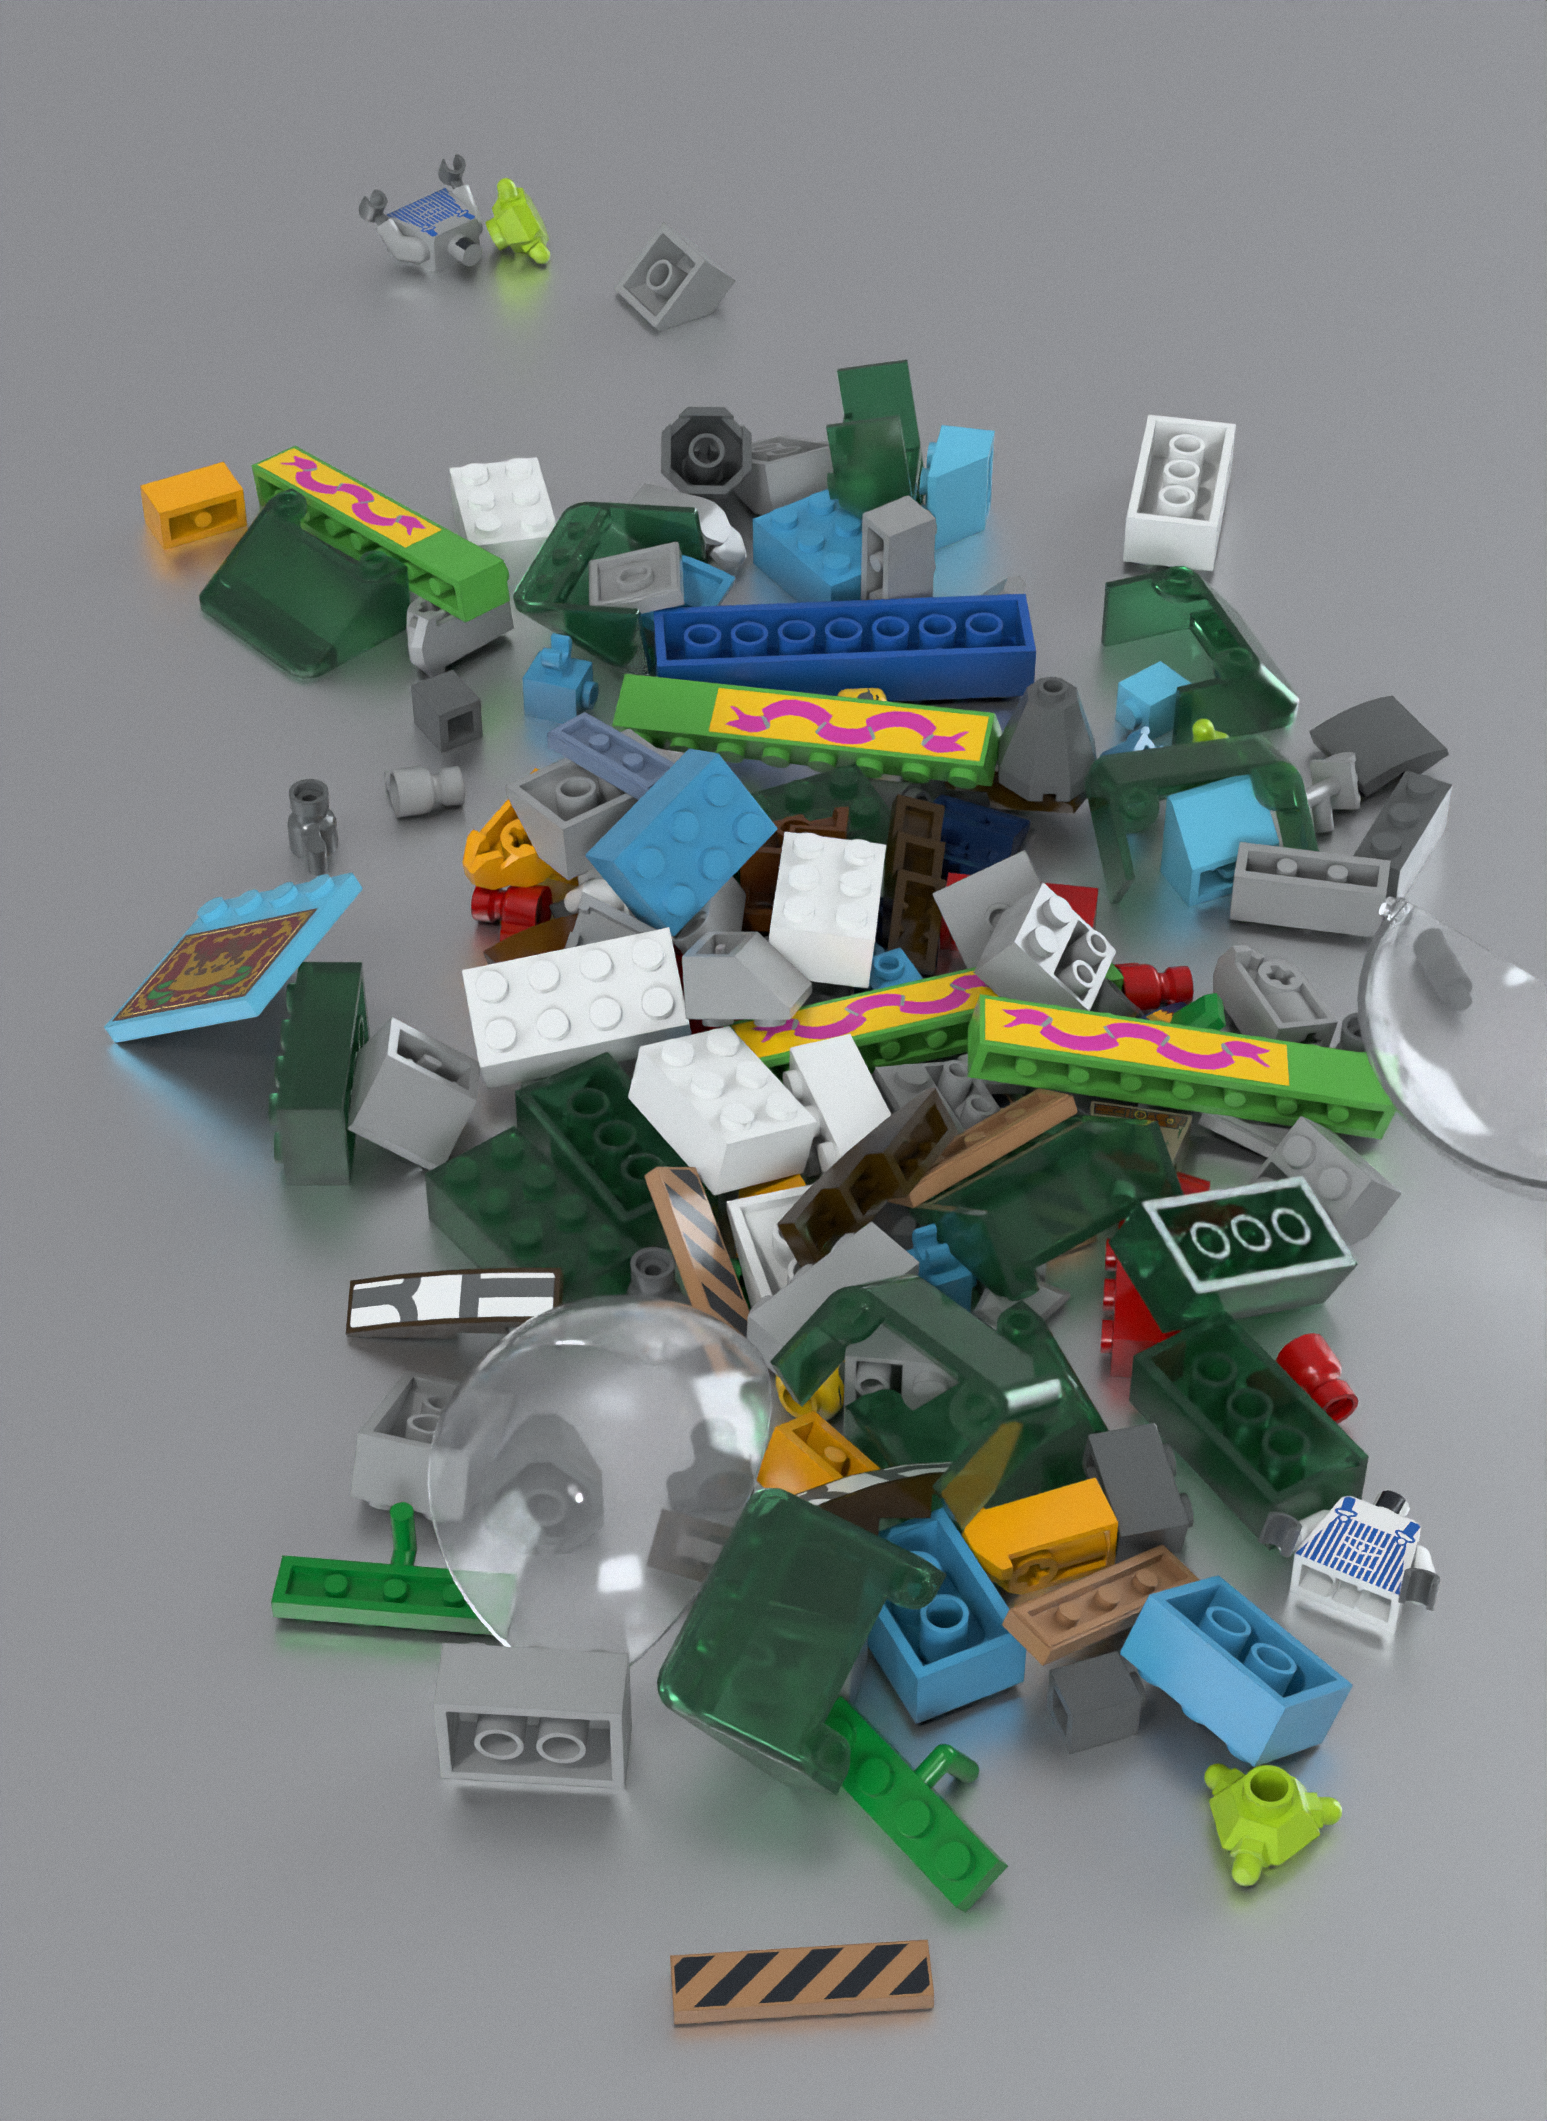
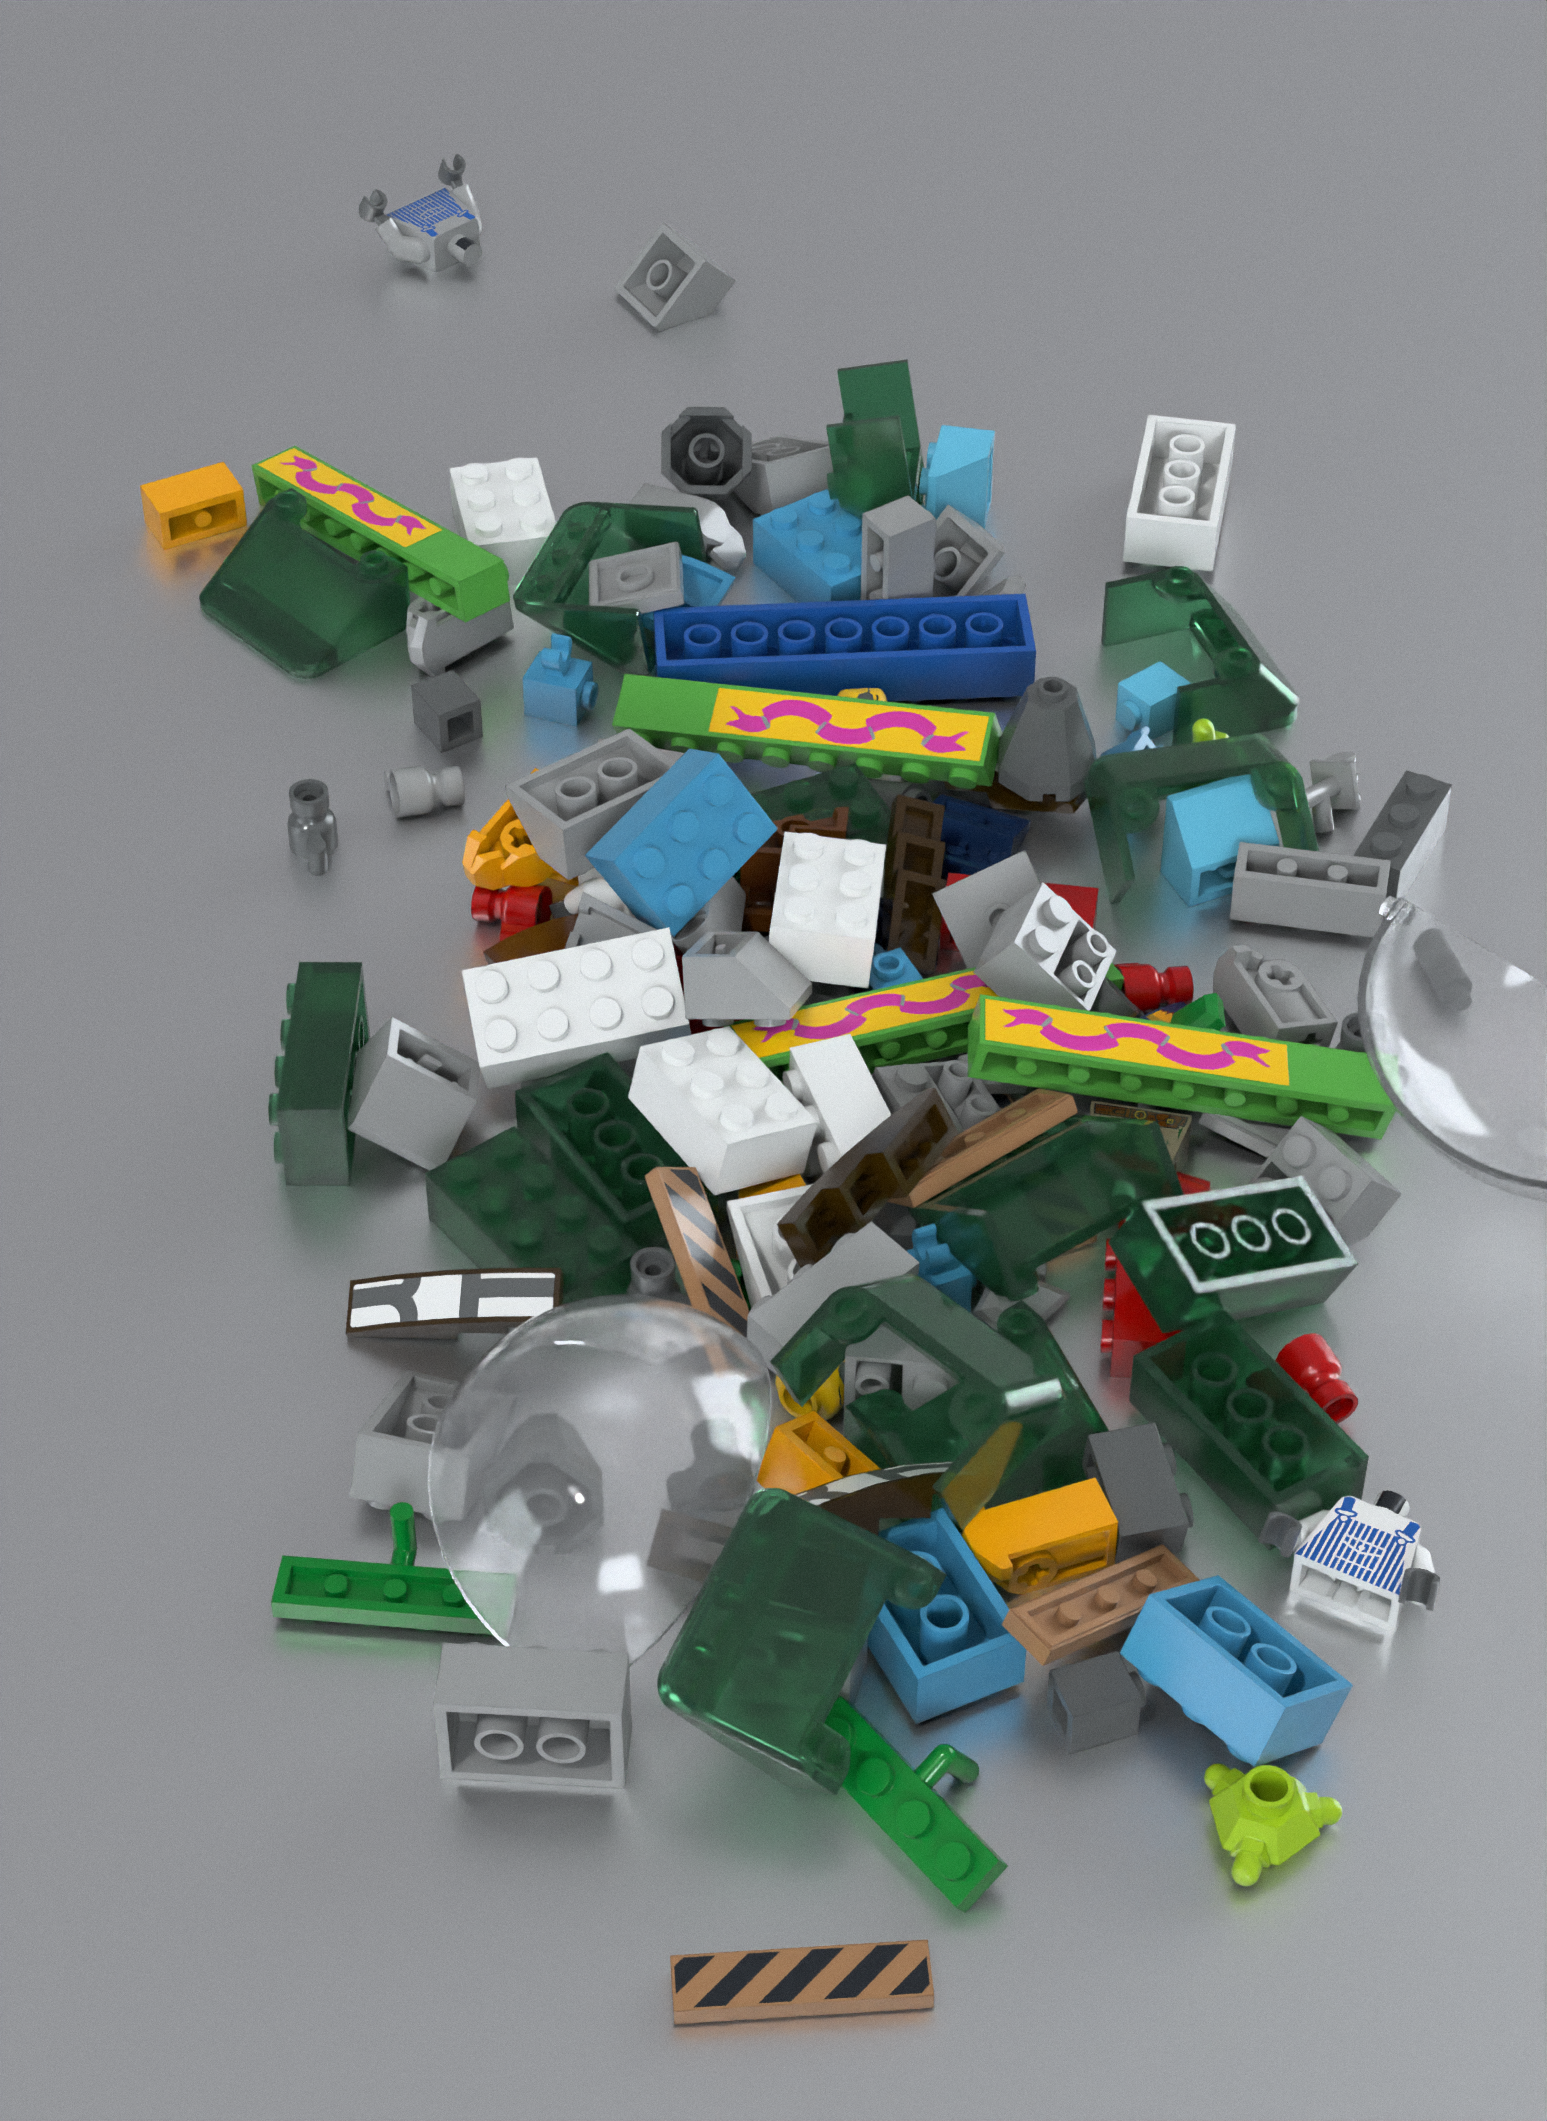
(234, 957): plate -> none
(518, 223): lime rock -> none
(609, 754): sand blue tile -> none
(962, 554): none -> light grey slope
(1384, 741): dark grey slope -> none

